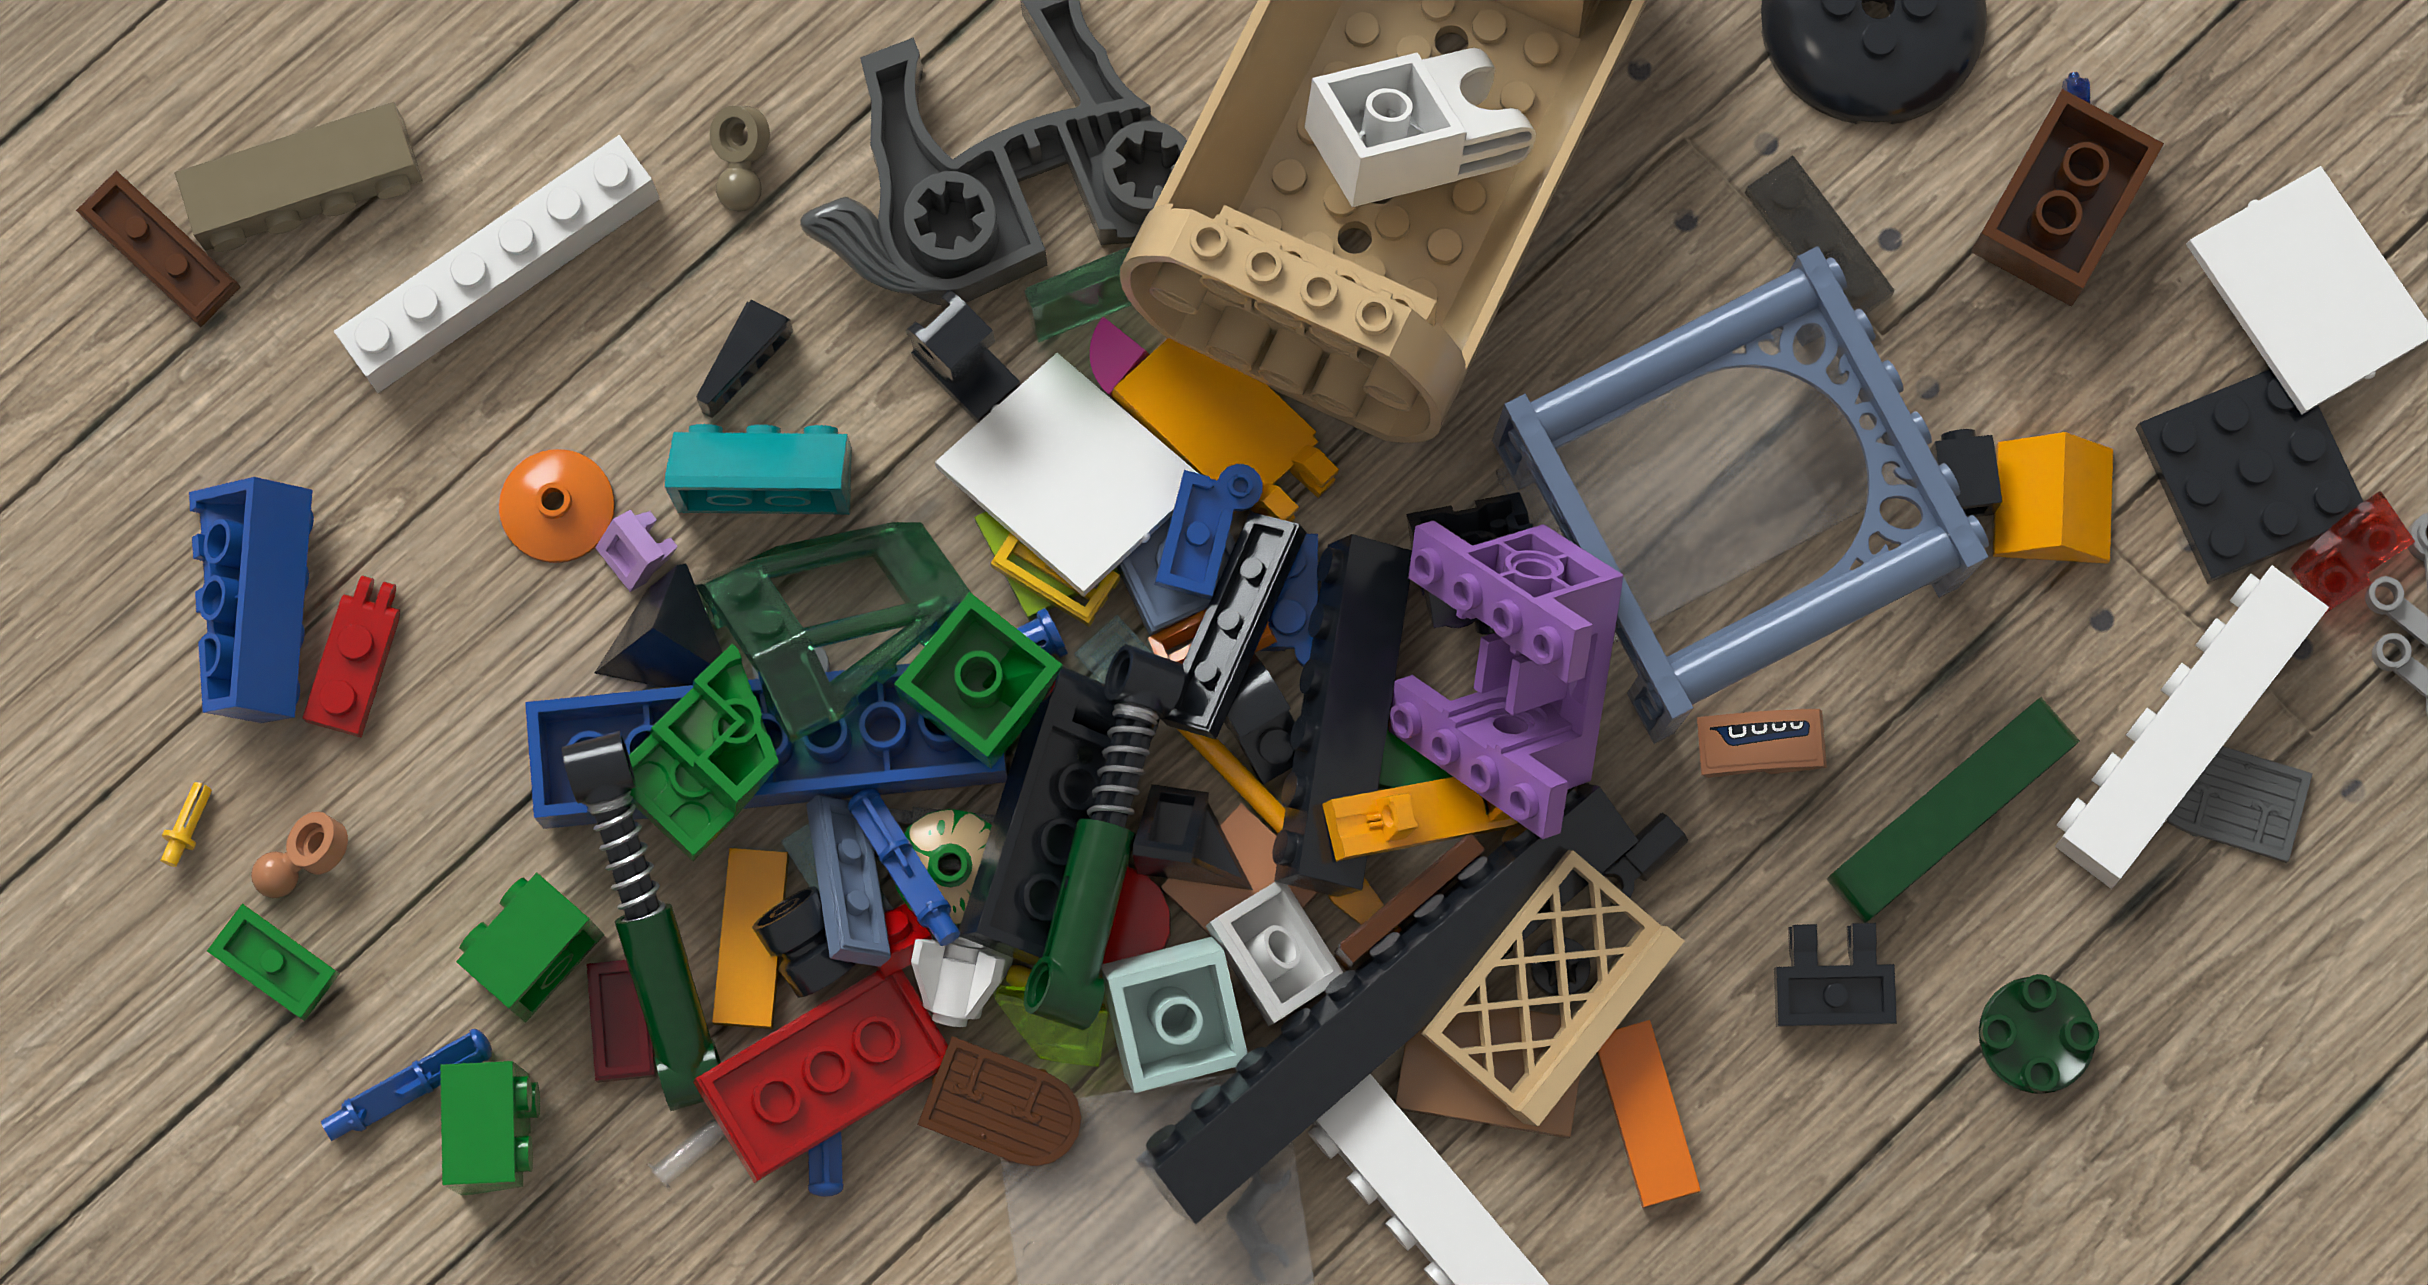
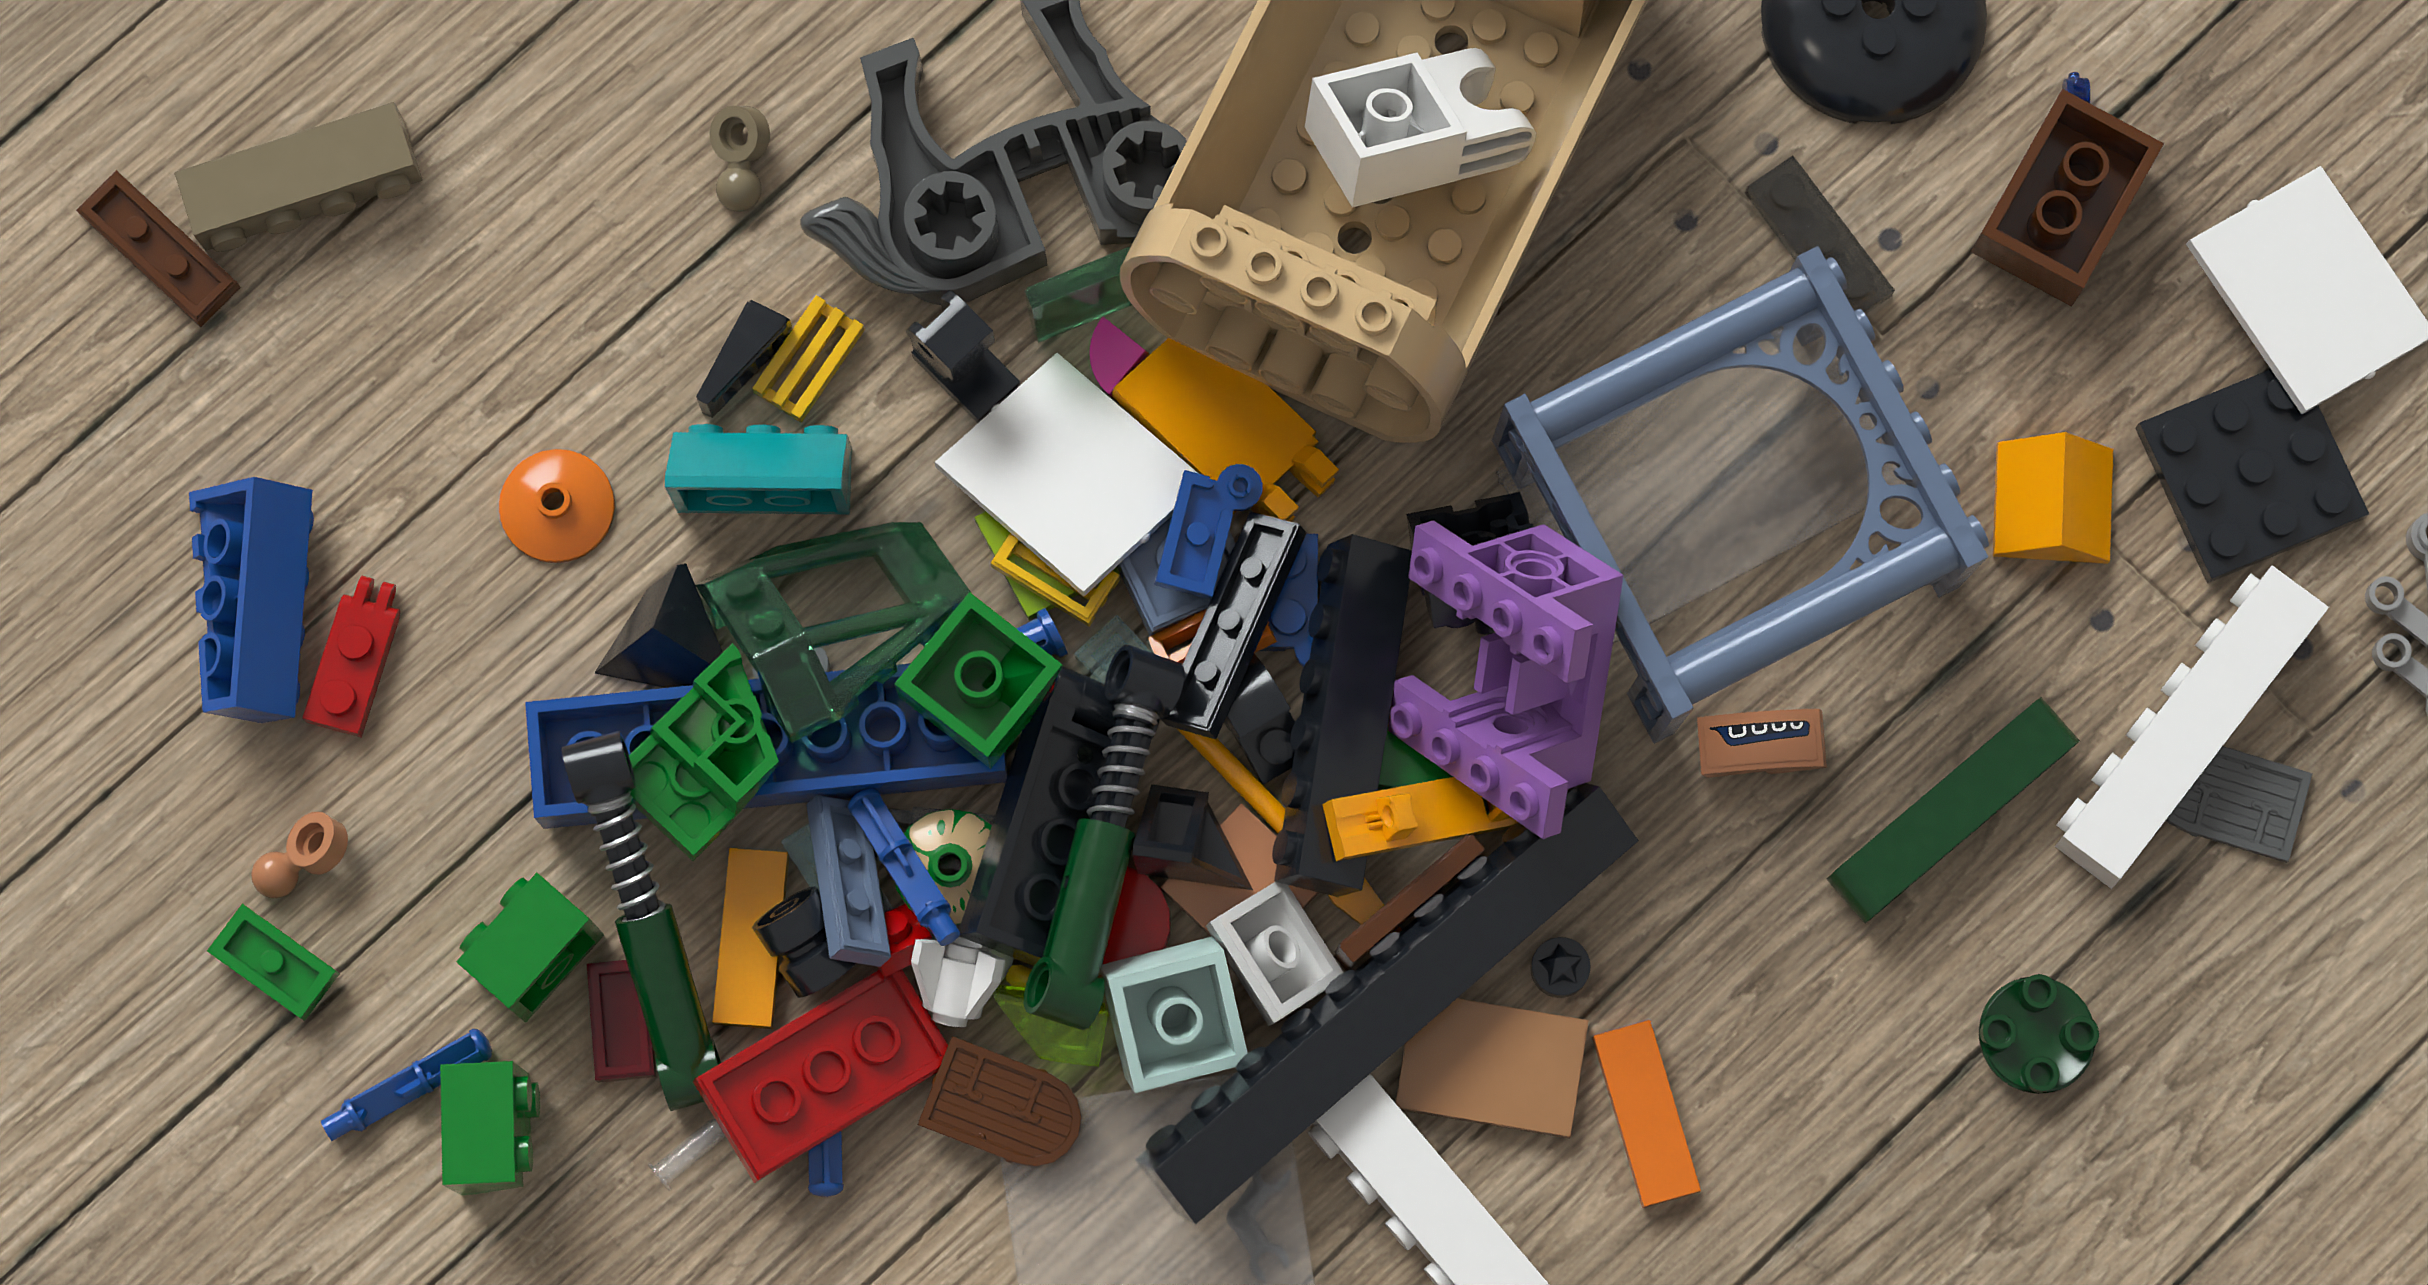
(180, 837): yellow piece -> none
(498, 264): white brick -> none
(632, 550): lavender tile -> none
(834, 319): none -> yellow tile
(1591, 1021): tan fence -> none
(1656, 845): black bar -> none
(1837, 993): black plate -> none
(1974, 467): black brick -> none
(2354, 546): clear red slope -> none

